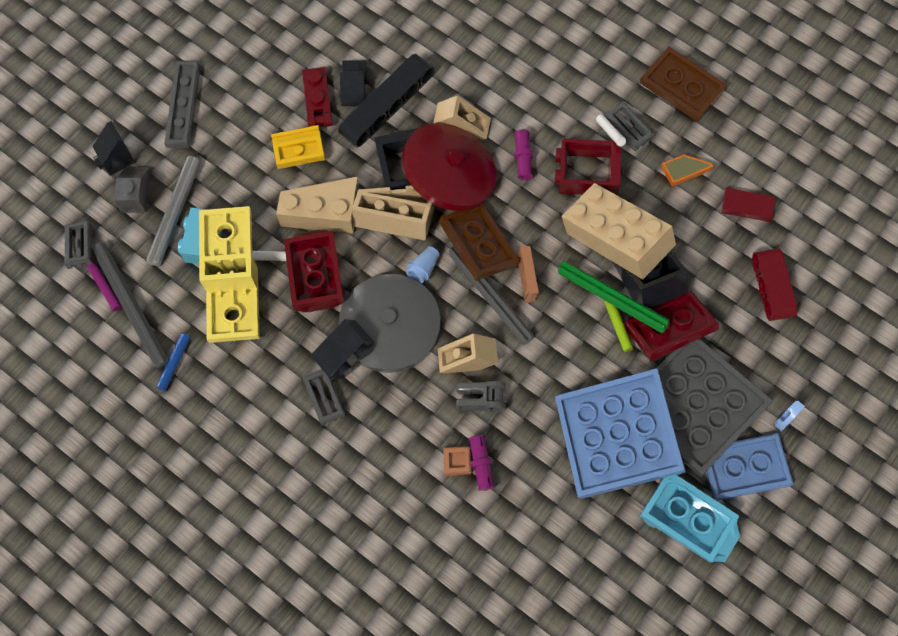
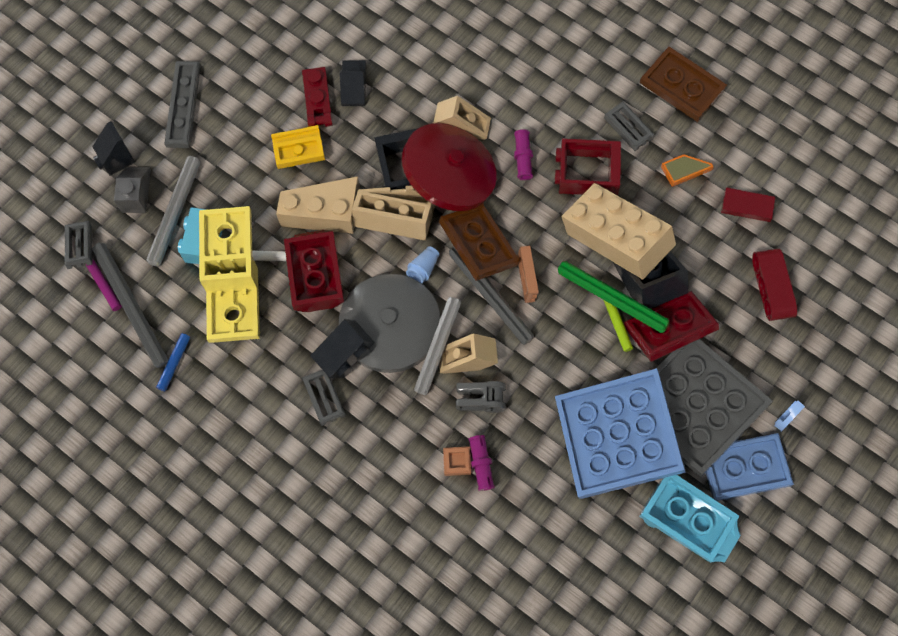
(386, 100): black beam -> none
(437, 346): none -> light grey axle
(611, 130): white piece -> none

